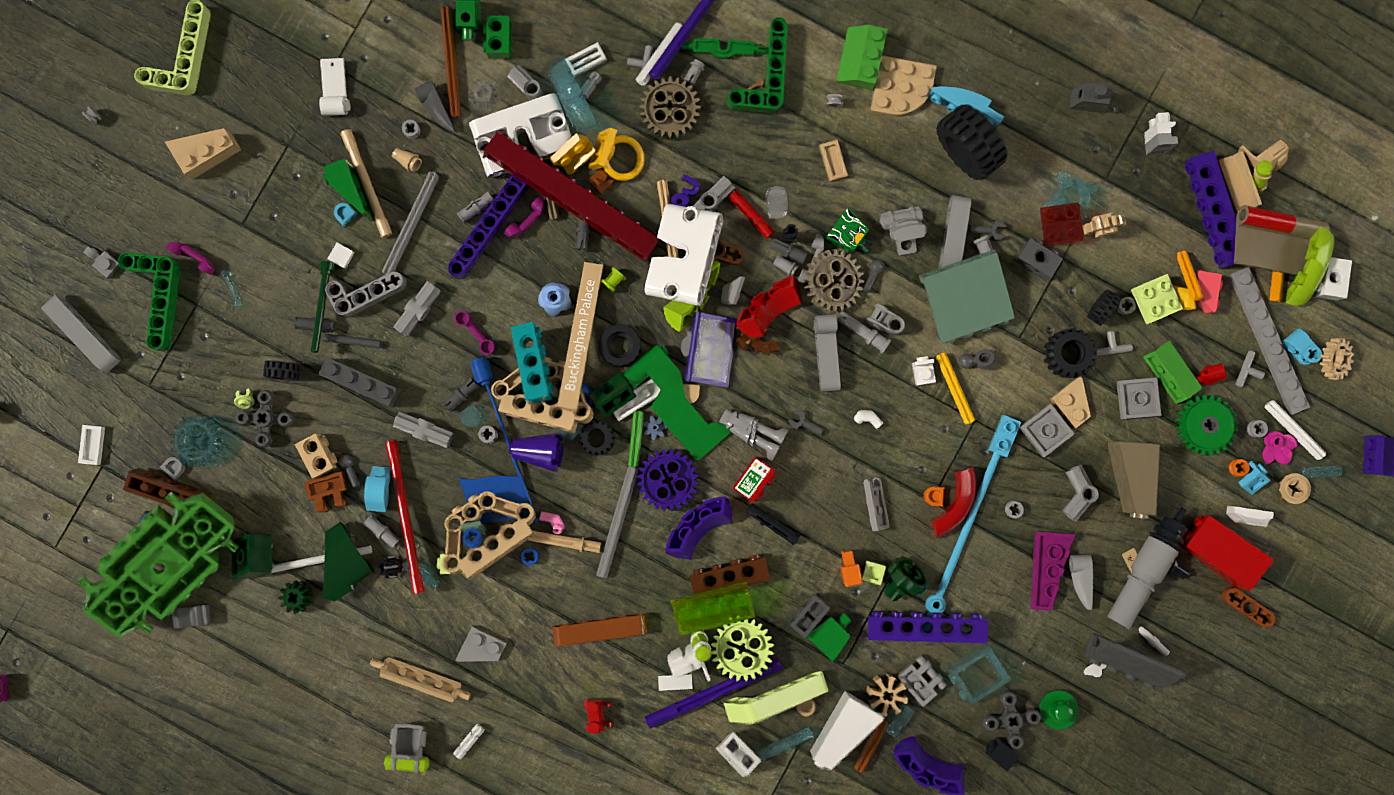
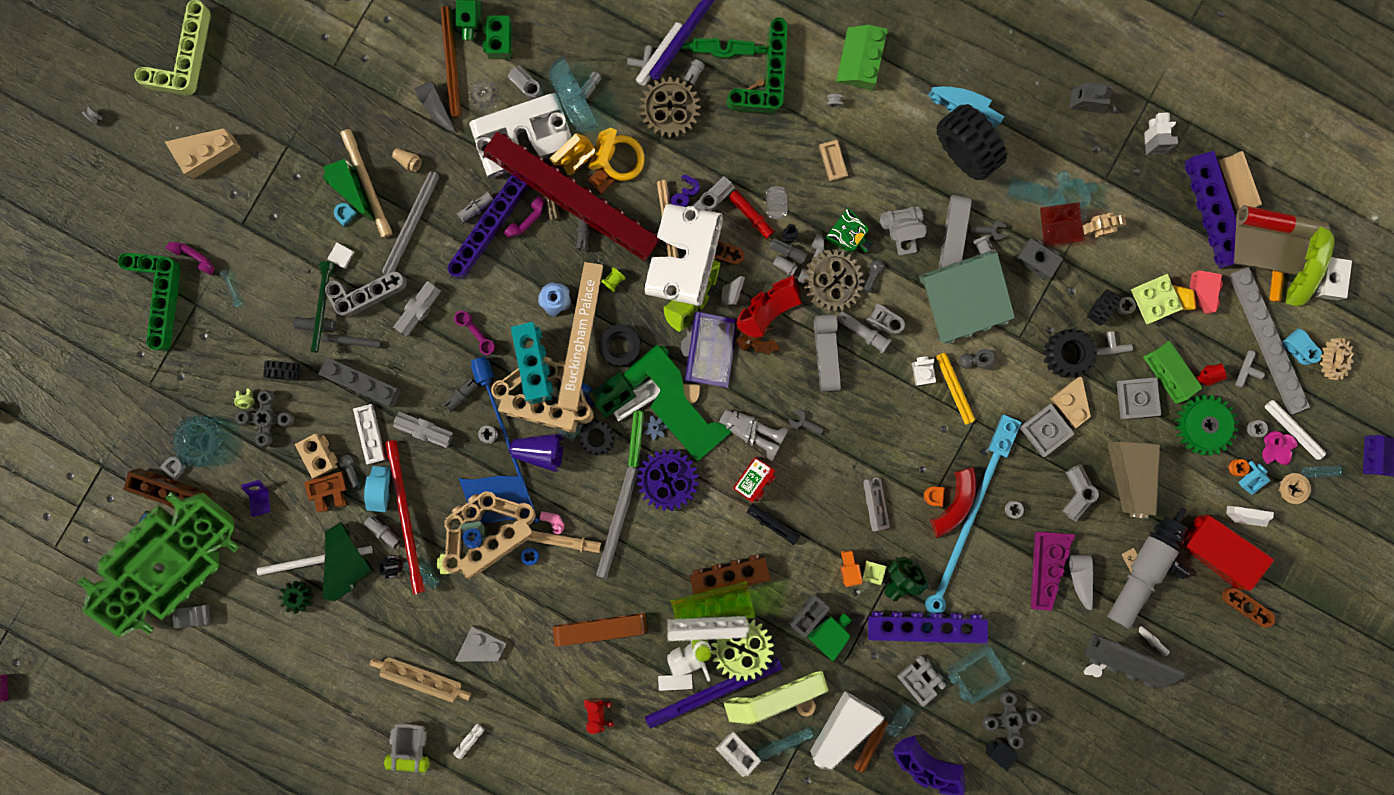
(81, 333): light grey beam -> none
(91, 445): white tile -> none
(104, 262): light grey plate -> none
(252, 556): dark green slope -> none
(258, 498): none -> dark purple bracket
(334, 88): white door -> none
(369, 434): none -> white tile
(406, 124): light grey bush -> none
(471, 416): clear light blue tile -> none
(590, 65): white tile -> none
(696, 524): dark purple brick -> none
(707, 628): none -> white fence
(868, 415): white arm -> none
(893, 690): tan gear -> none
(901, 86): tan plate -> none
(1028, 191): none -> clear light blue slope
(1058, 709): green plate -> none
(1189, 275): light orange axle -> none
(1268, 161): tan piece -> none

